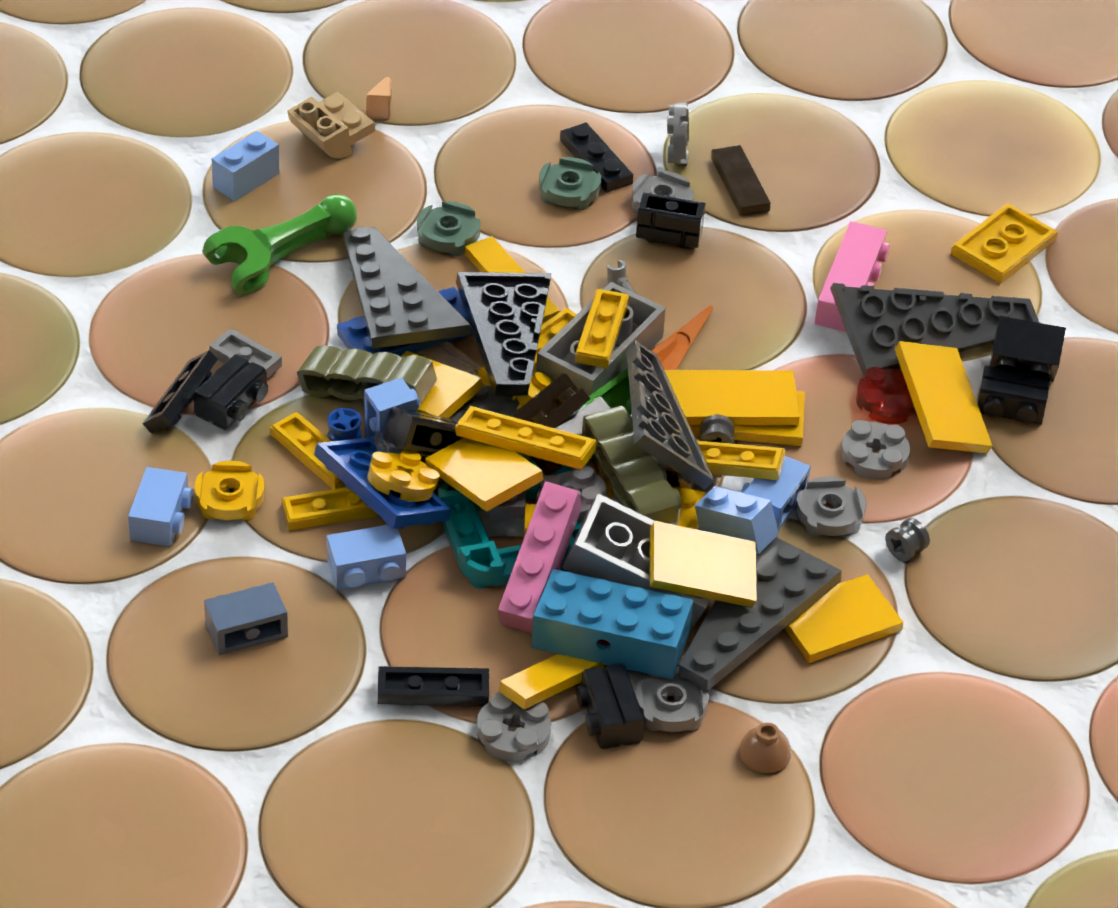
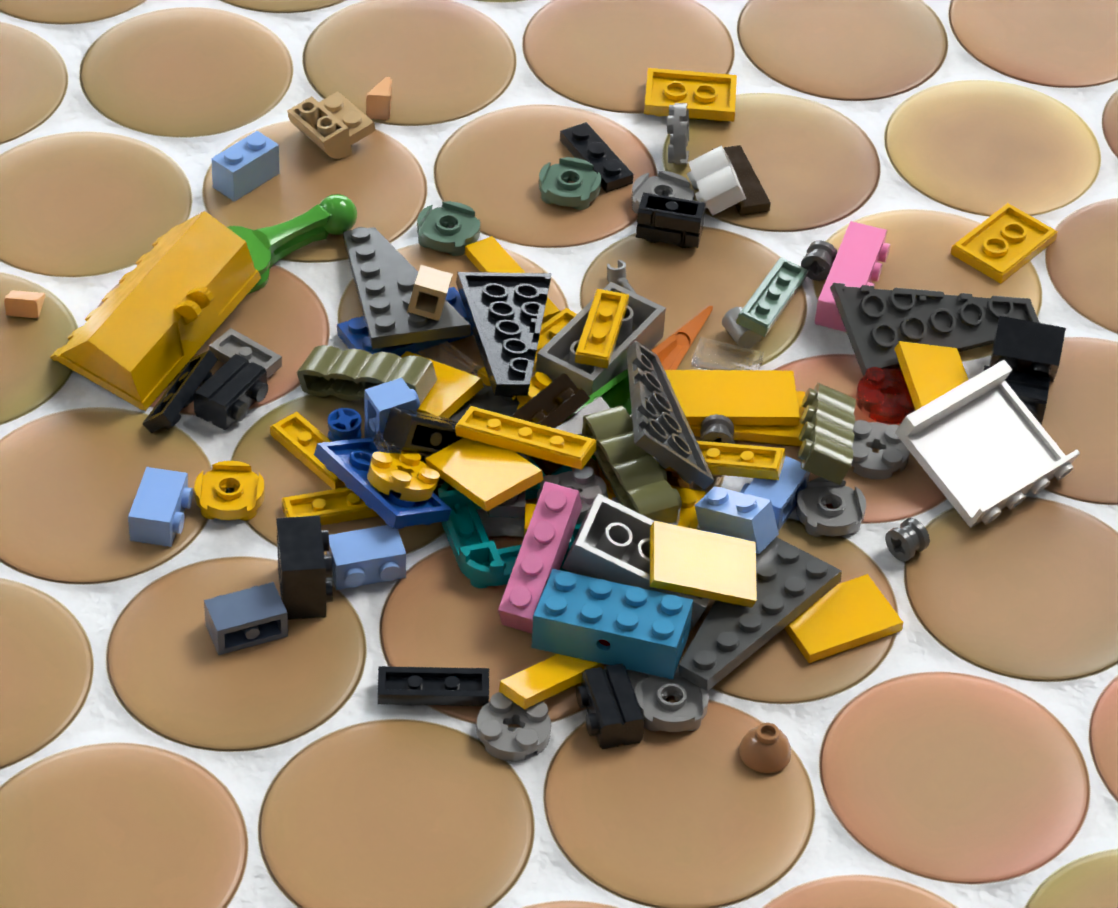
(24, 304): none -> light nougat slope
(162, 311): none -> yellow piece
(304, 566): none -> black brick
(429, 292): none -> tan brick
(707, 94): none -> yellow plate
(716, 181): none -> white brick
(725, 356): none -> clear tile
(740, 334): none -> light grey piece
(772, 297): none -> sand green tile
(819, 260): none -> dark grey wheel
(827, 433): none -> olive brick
(983, 446): none -> white panel

